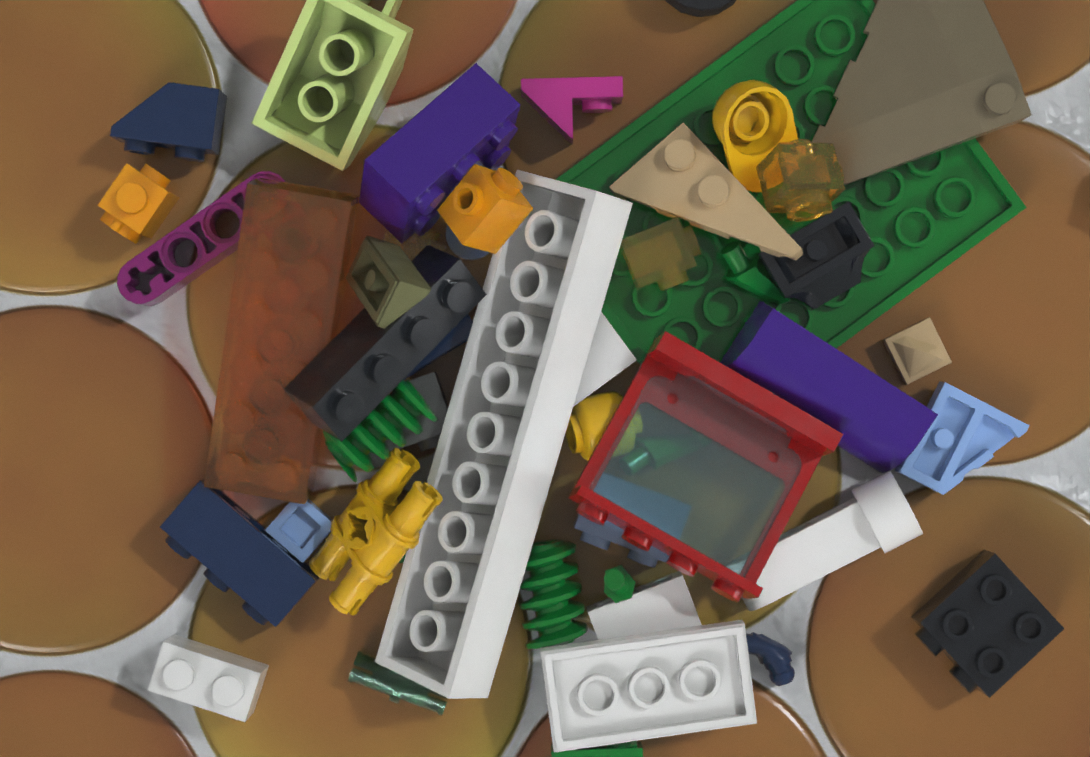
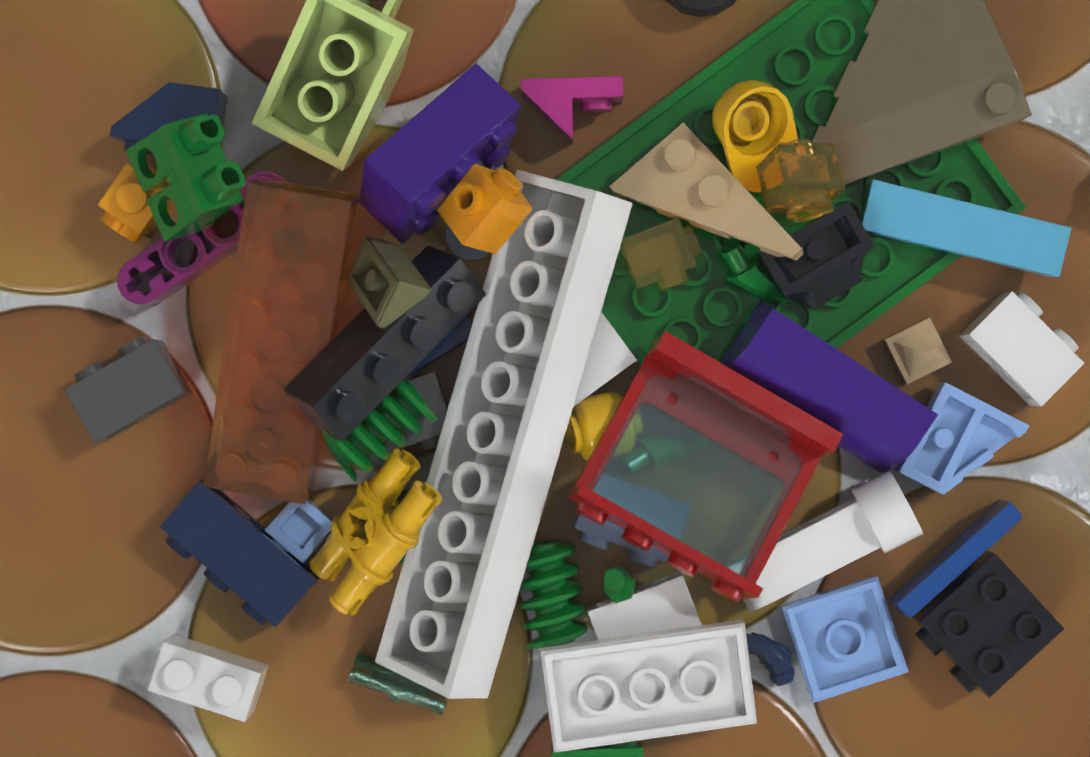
(127, 389): none -> dark grey brick
(192, 170): none -> green hips
(844, 638): none -> light blue tile
(955, 558): none -> blue tile
(965, 229): none -> medium azure tile
(1023, 347): none -> white brick

